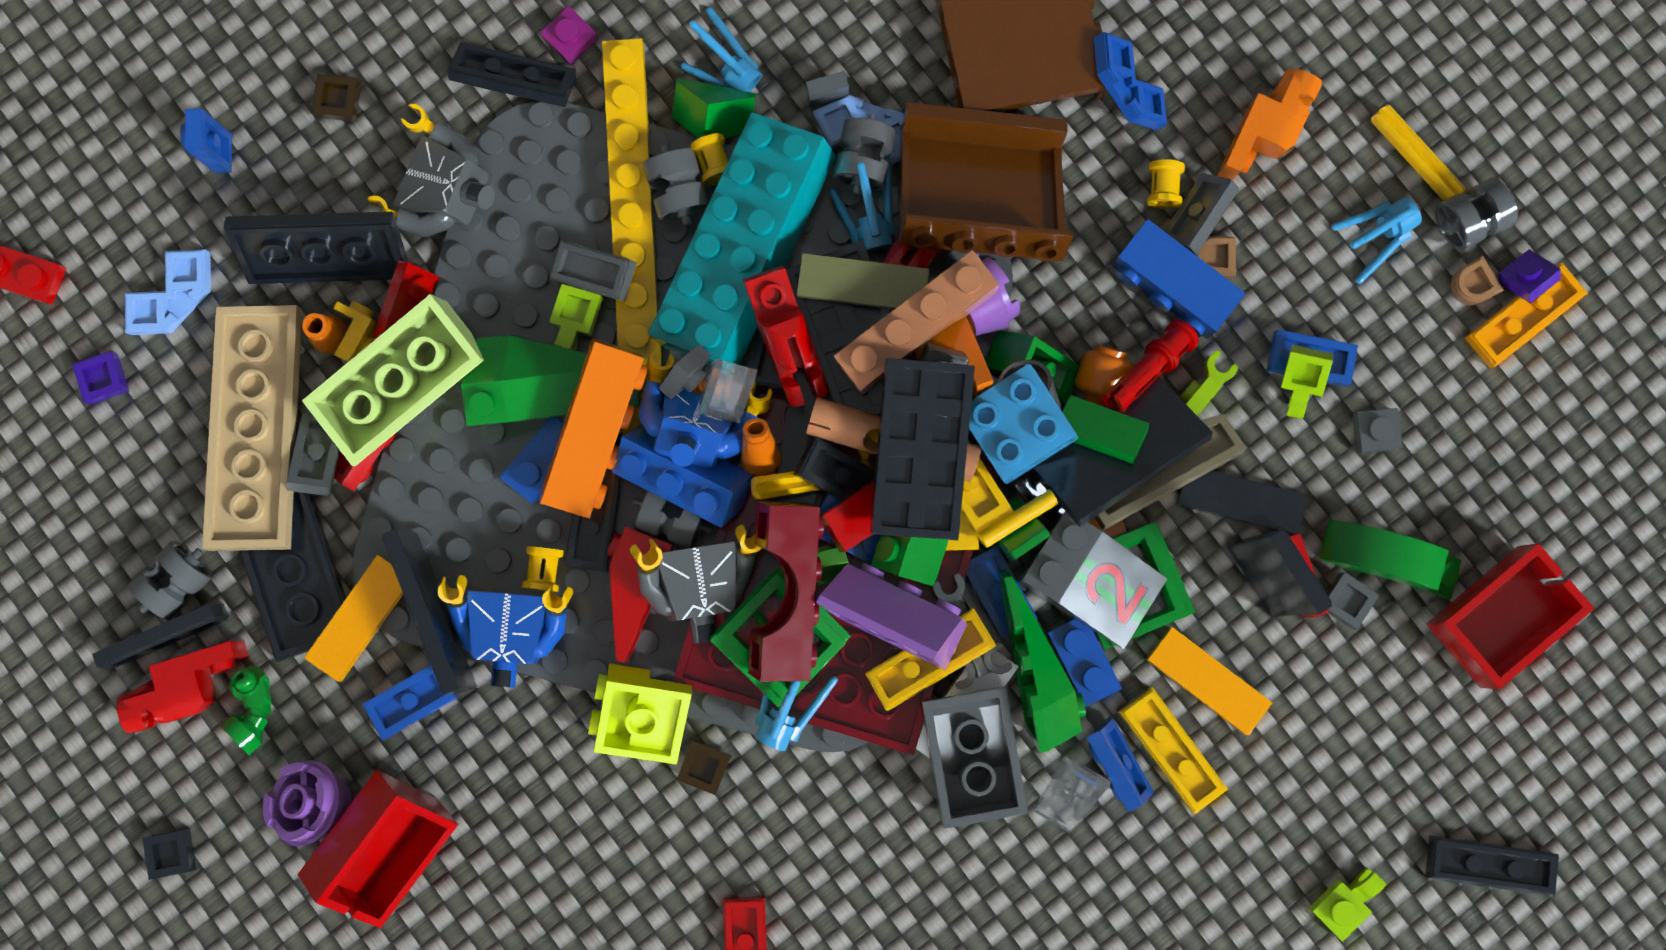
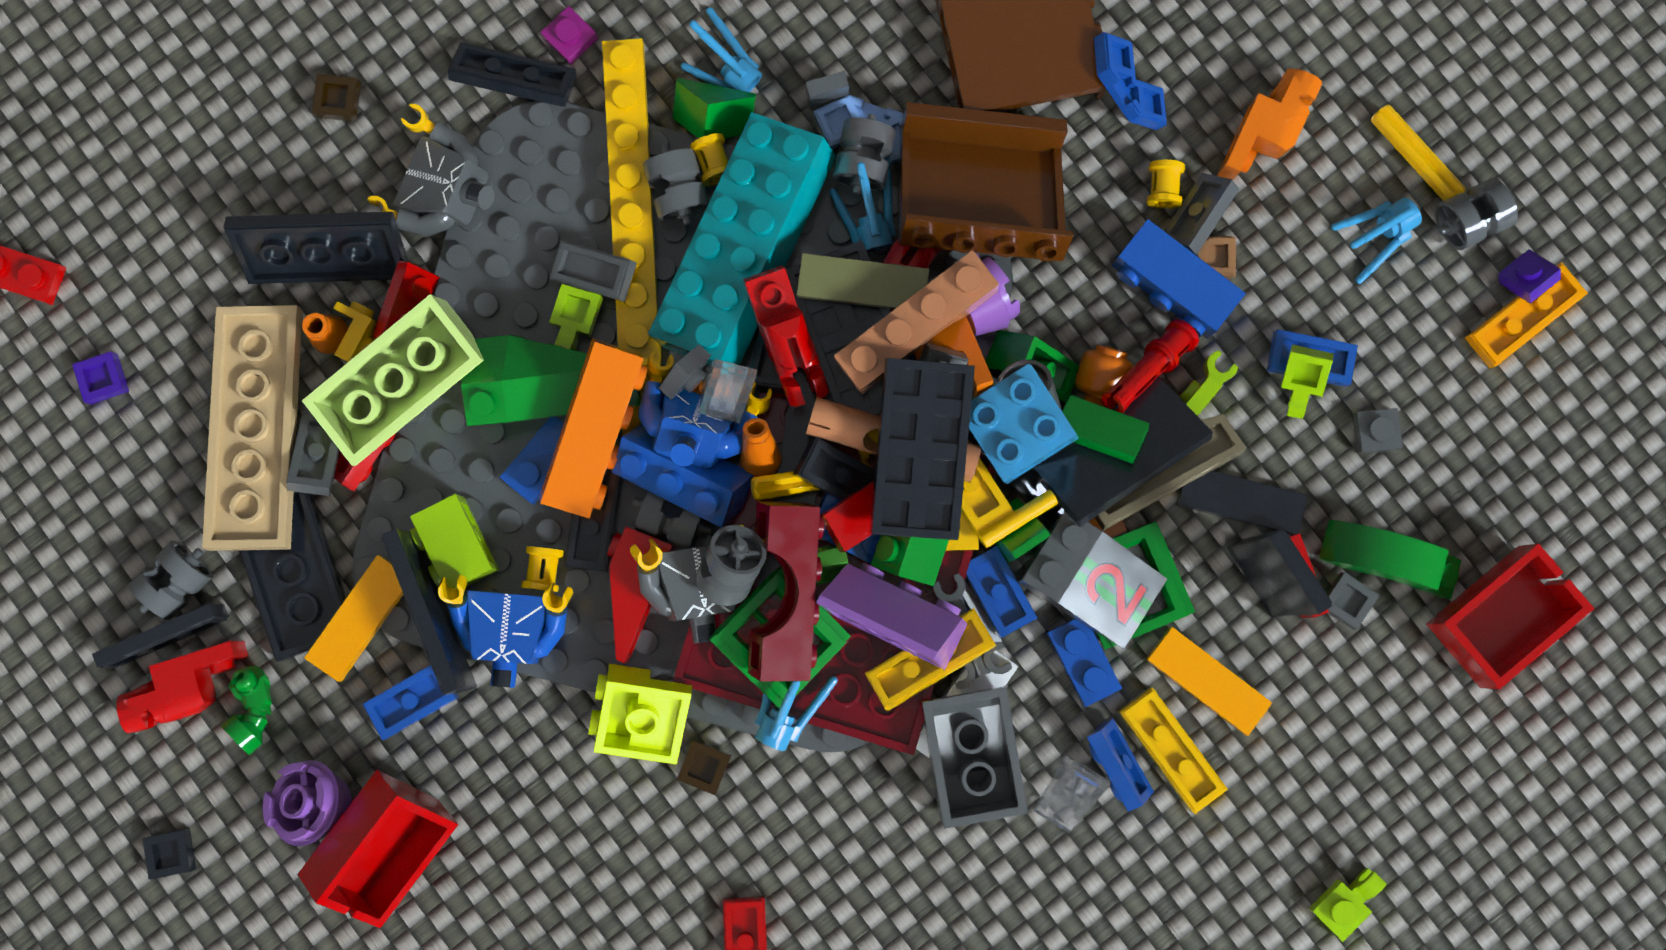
(185, 288): light blue tile -> none
(207, 140): blue plate -> none
(453, 542): none -> lime brick
(730, 565): none -> dark grey wheel
(1046, 694): green wedge -> none
(1475, 283): medium nougat tile -> none
(1492, 865): black tile -> none

